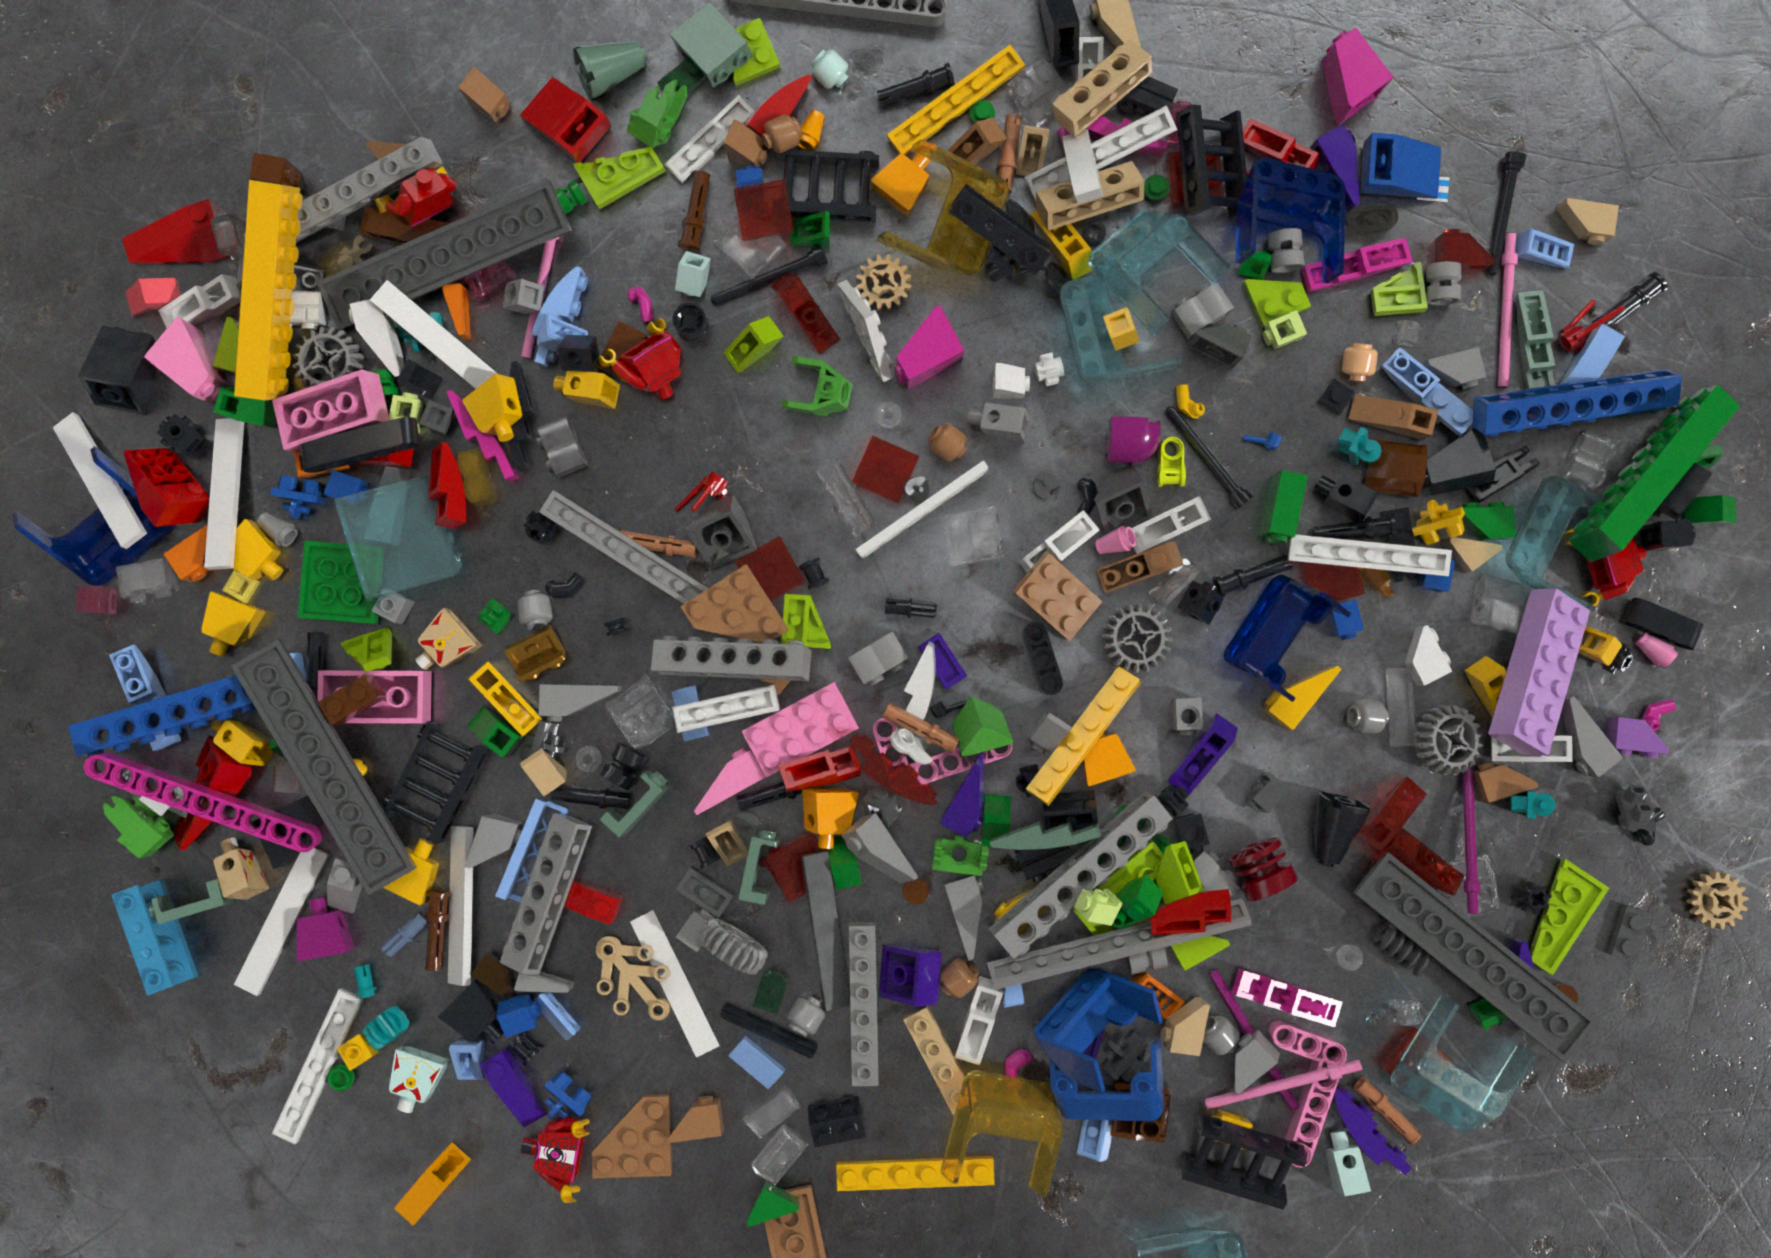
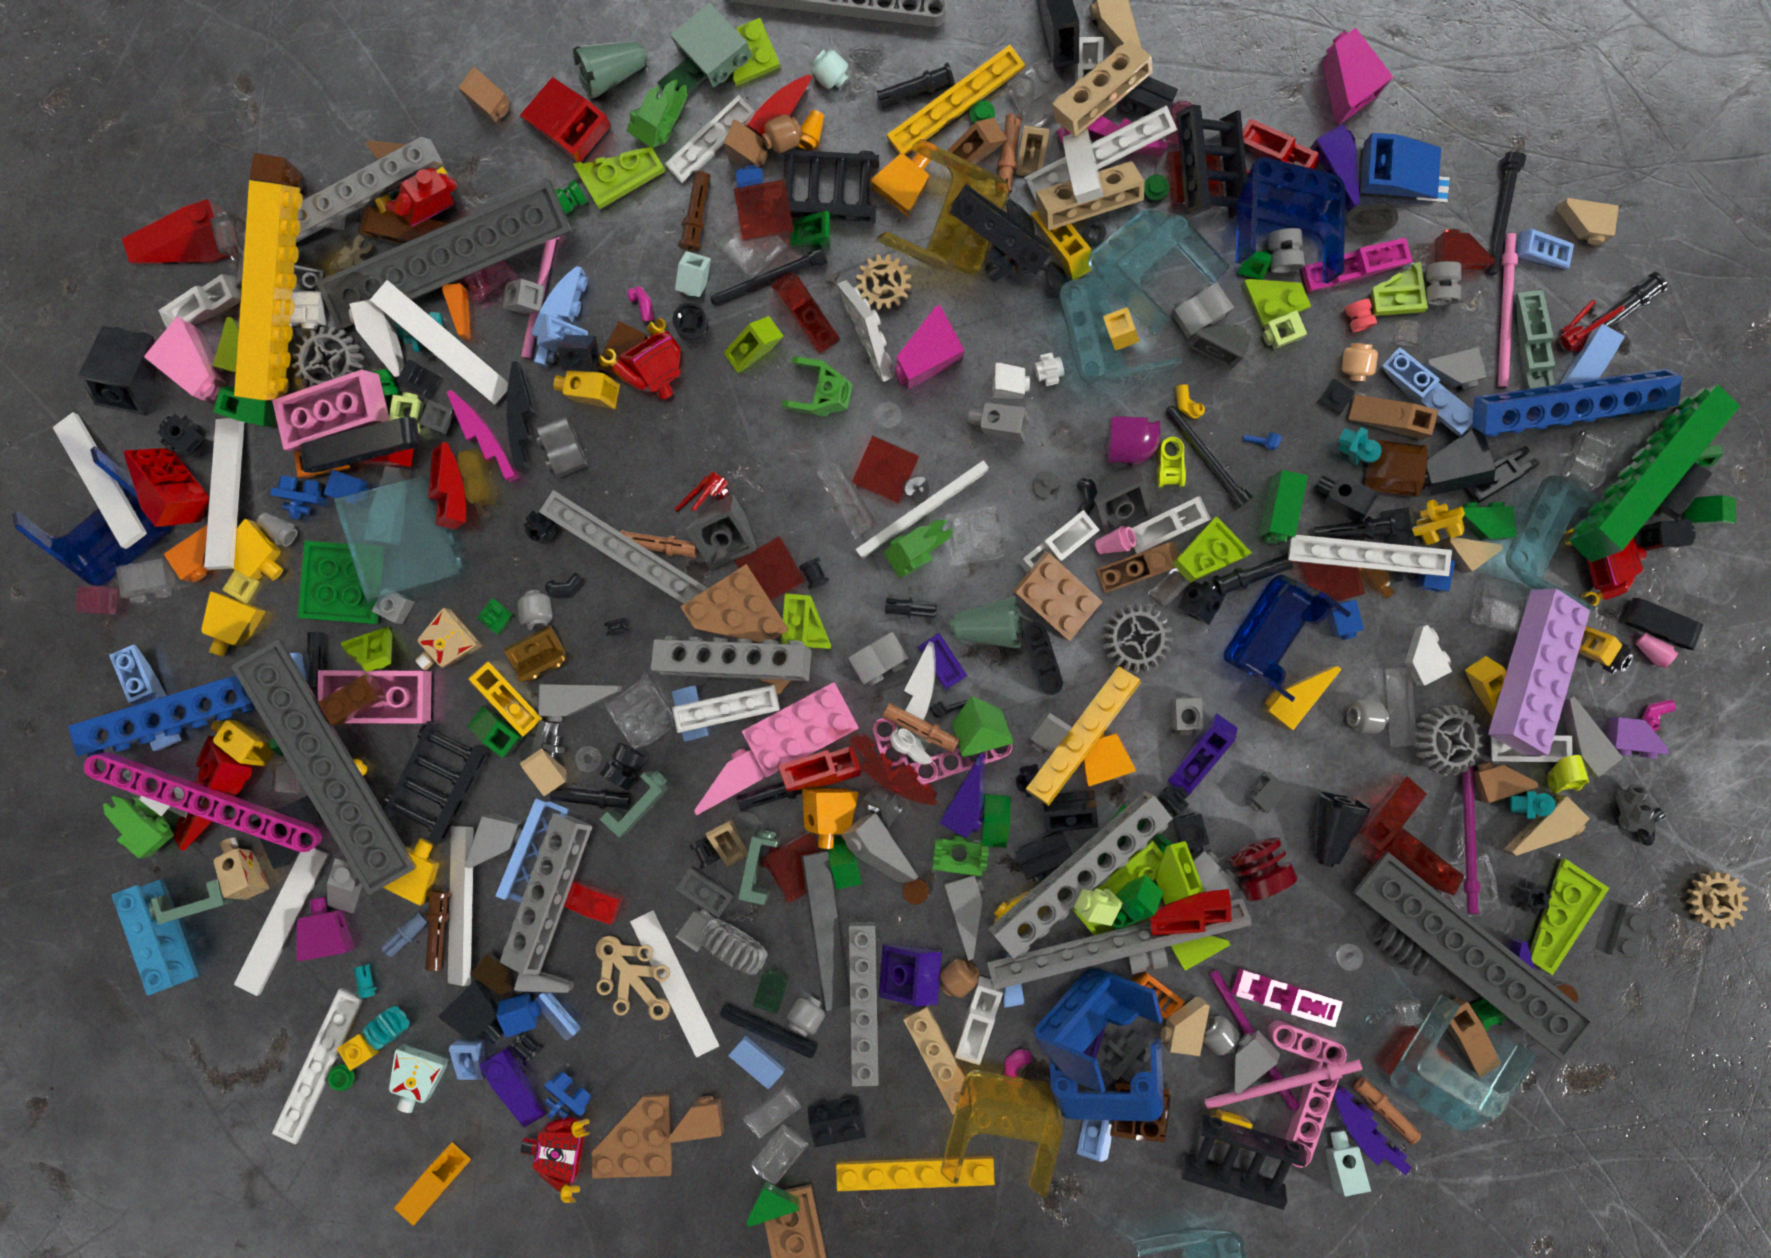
(151, 295): coral slope -> none
(495, 406): yellow torso -> none
(914, 549): none -> bright green piece
(947, 442): medium nougat head -> none
(990, 623): none -> sand green cone
(1036, 837): sand green slope -> none
(1210, 551): none -> lime wing
(1360, 315): none -> coral wheel
(1473, 1039): none -> medium nougat slope
(1563, 823): none -> tan slope
(1567, 774): none -> neon yellow piece

